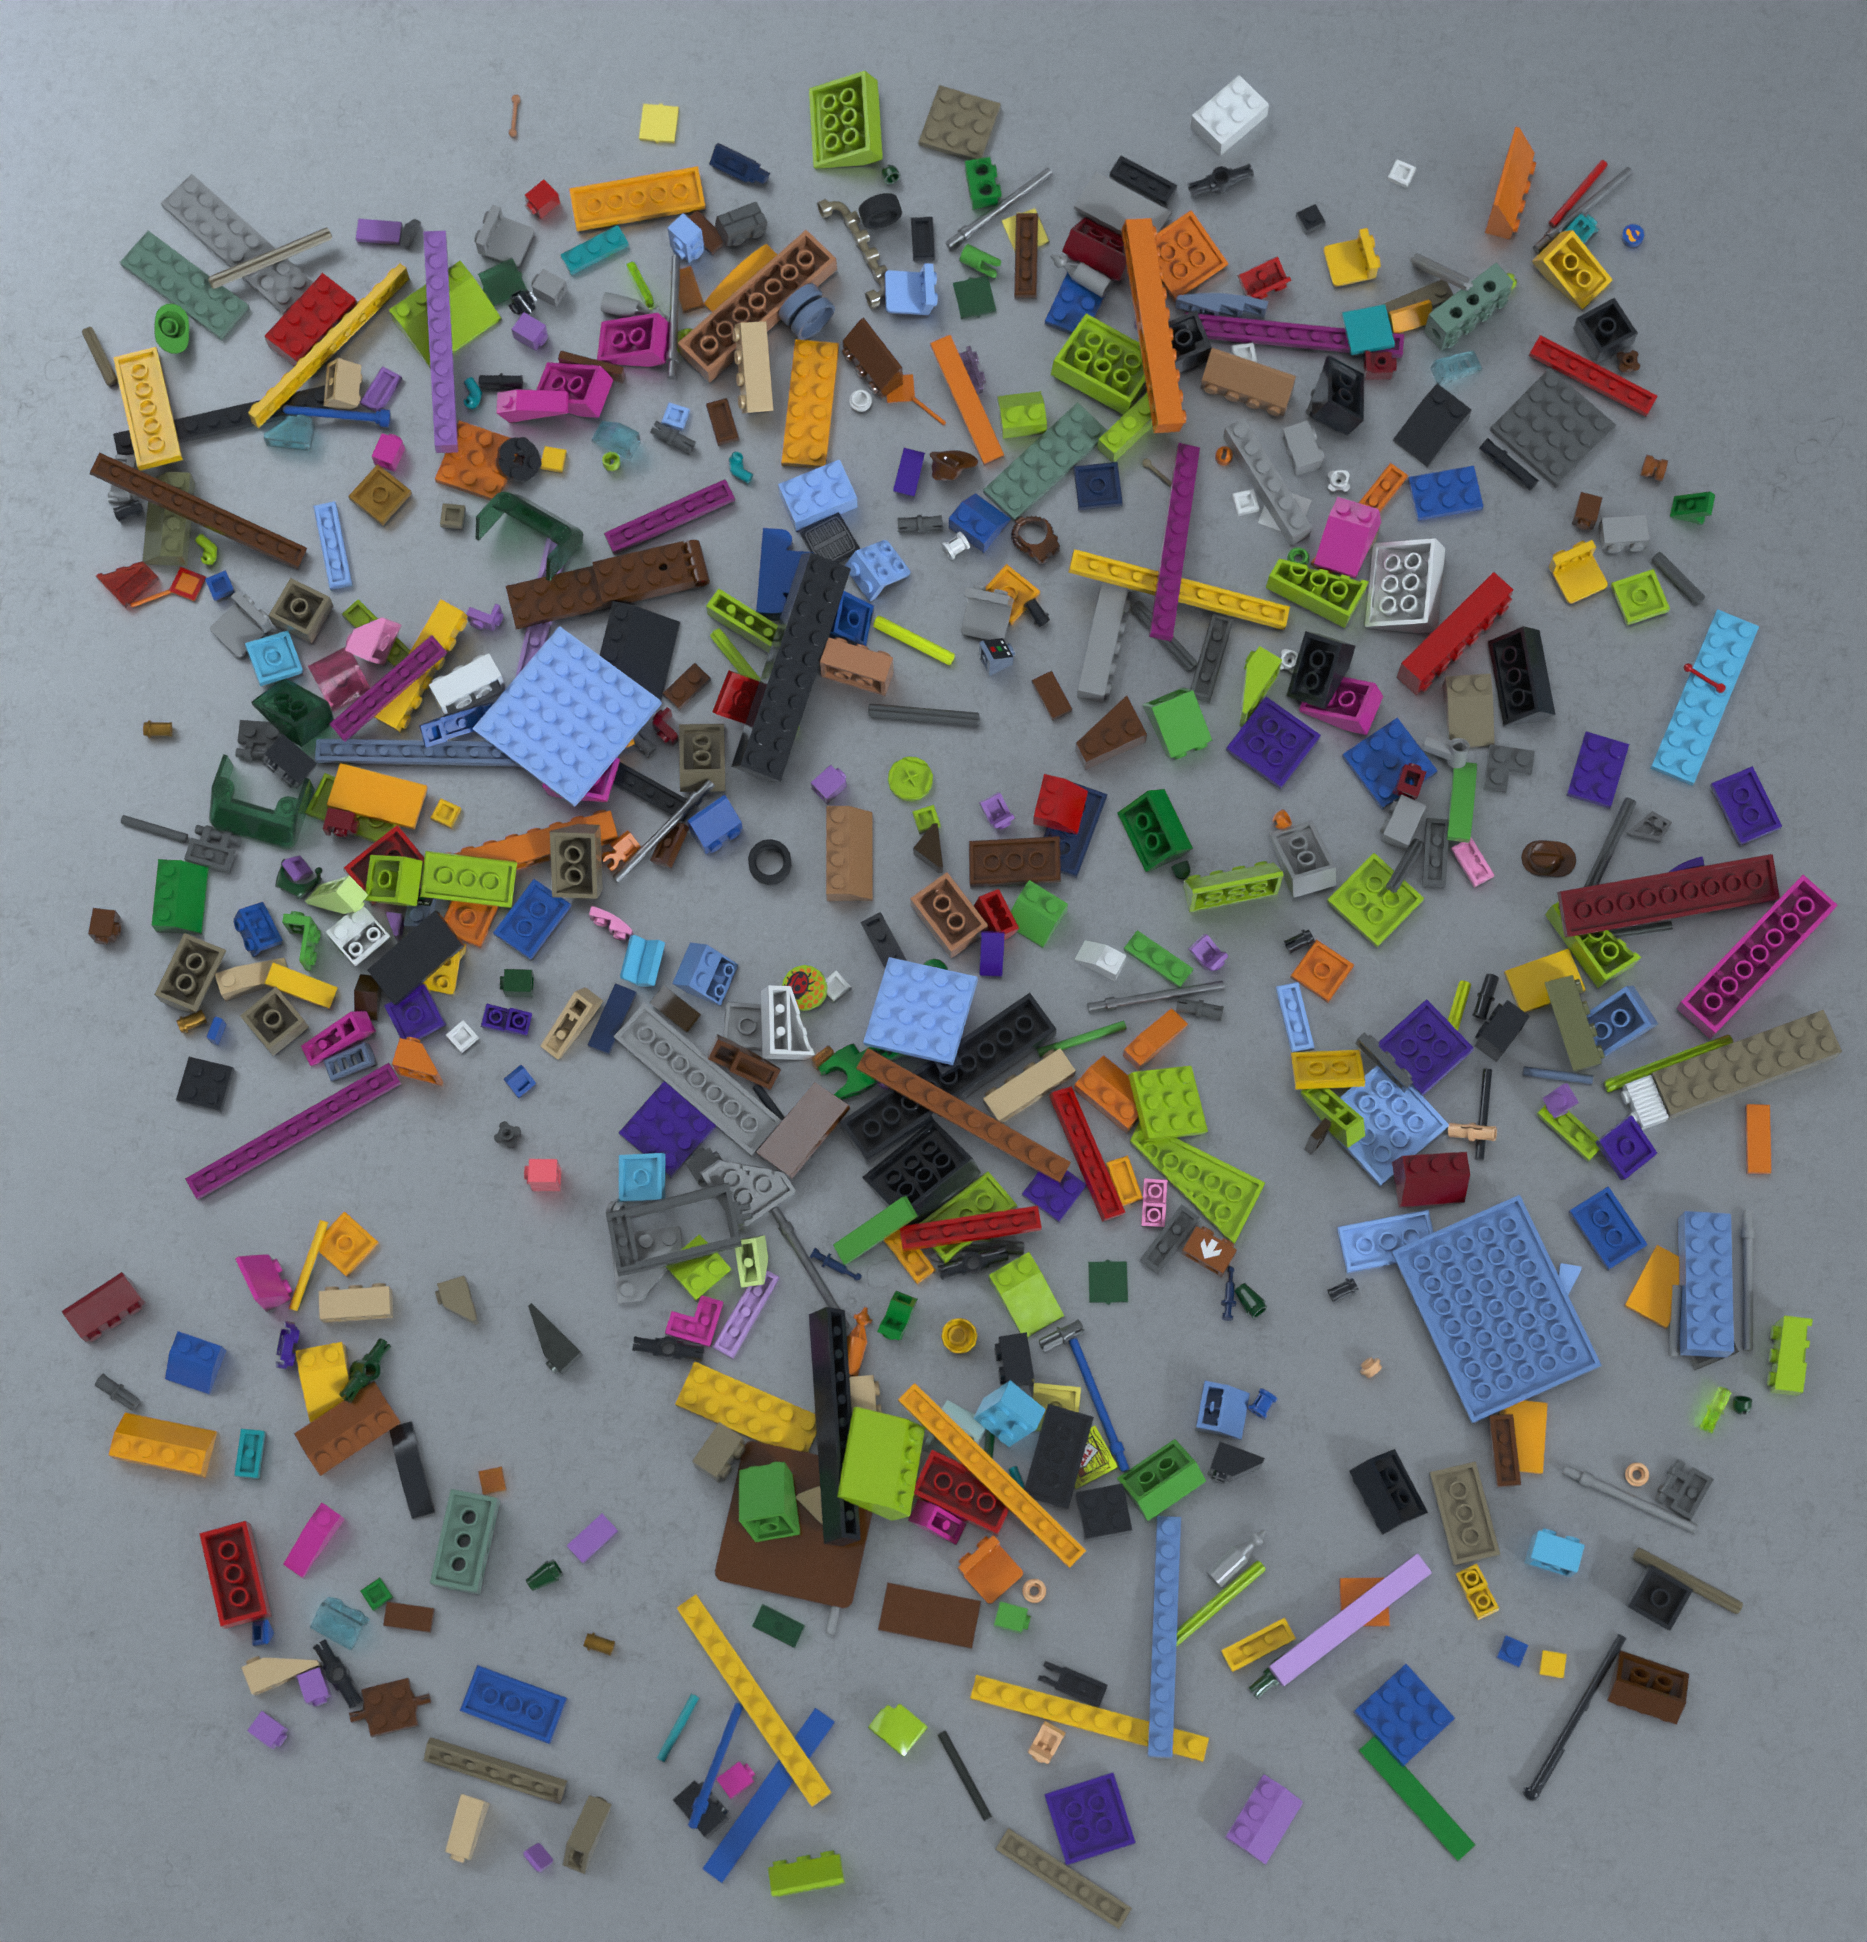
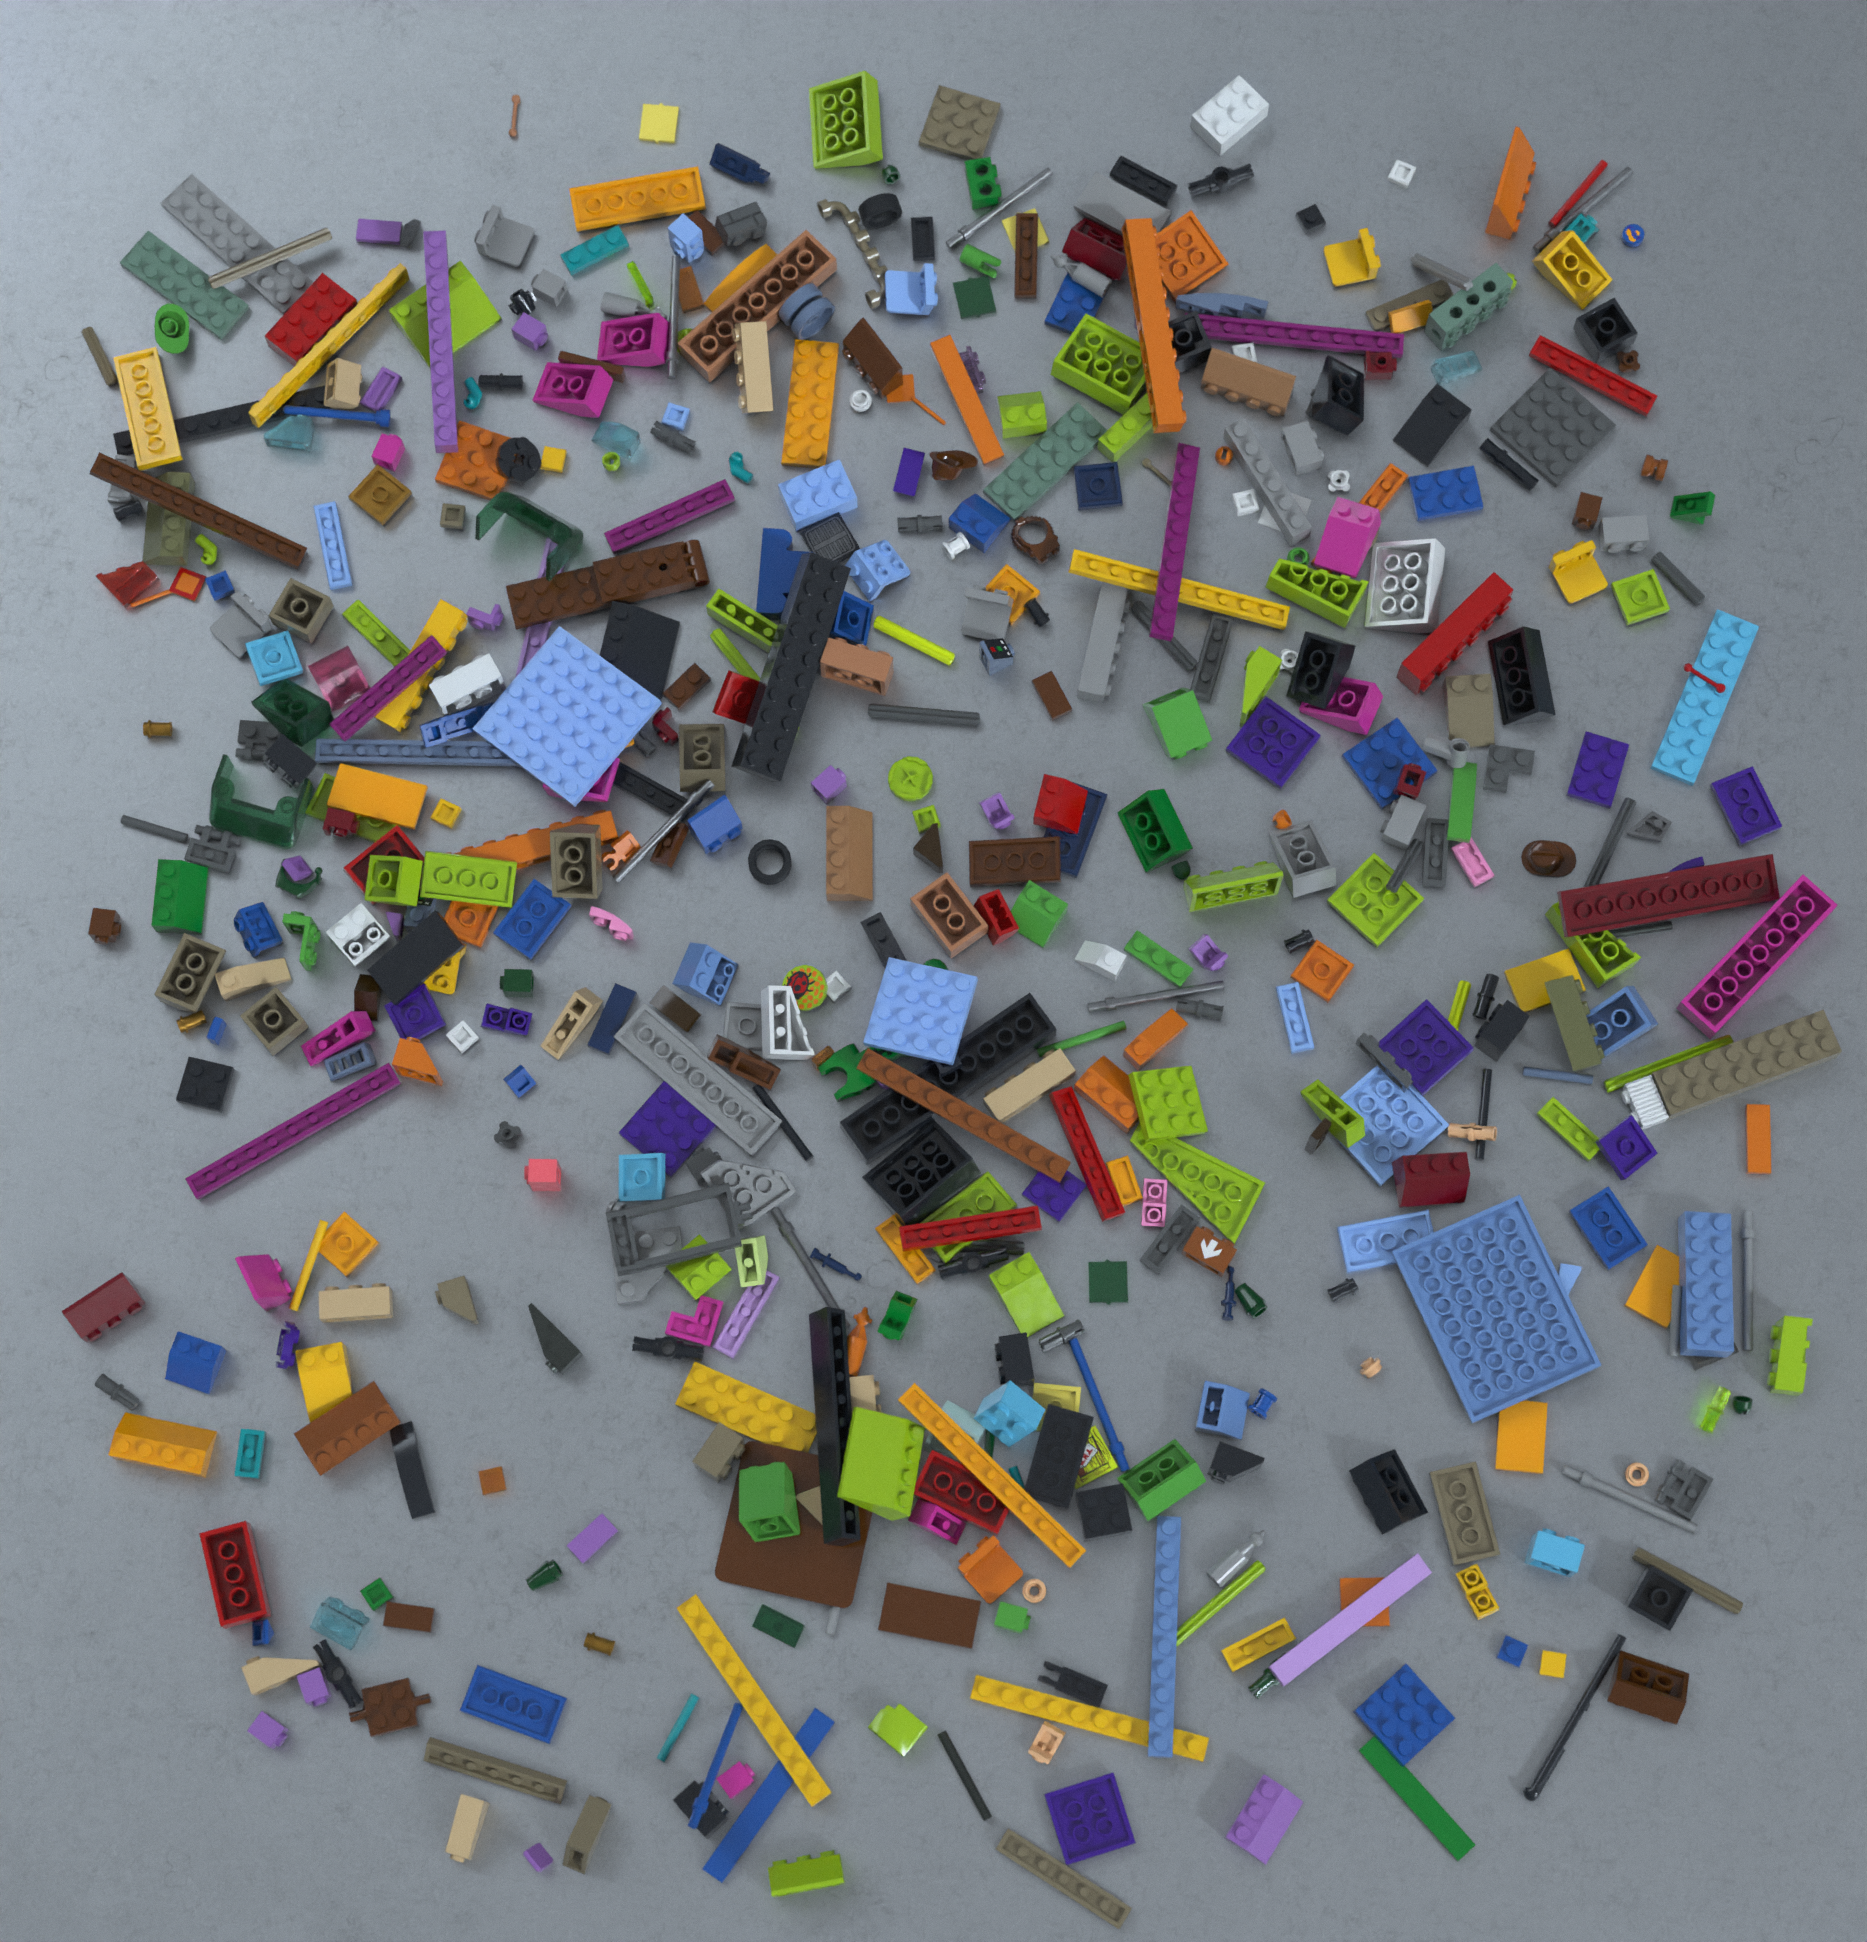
(301, 986): yellow tile -> none
(313, 1539): dark pink slope -> none
(338, 895): yellowish green slope -> none
(358, 1377): dark green pin -> none
(373, 640): bright pink slope -> none
(476, 1553): sand green brick -> none
(502, 281): clear green piece -> none
(531, 404): dark pink slope -> none
(541, 199): red brick -> none
(642, 961): medium azure panel -> none
(722, 421): reddish brown tile -> none
(803, 1130): tile -> none
(875, 1230): bright green tile -> none
(959, 1335): yellow hair -> none
(991, 953): dark purple slope -> none
(1111, 736): reddish brown wedge -> none
(1263, 278): red bracket -> none
(1327, 1069): yellow tile -> none
(1368, 329): teal tile -> none
(1504, 1450): reddish brown plate -> none
(1560, 1100): medium lavender bracket -> none

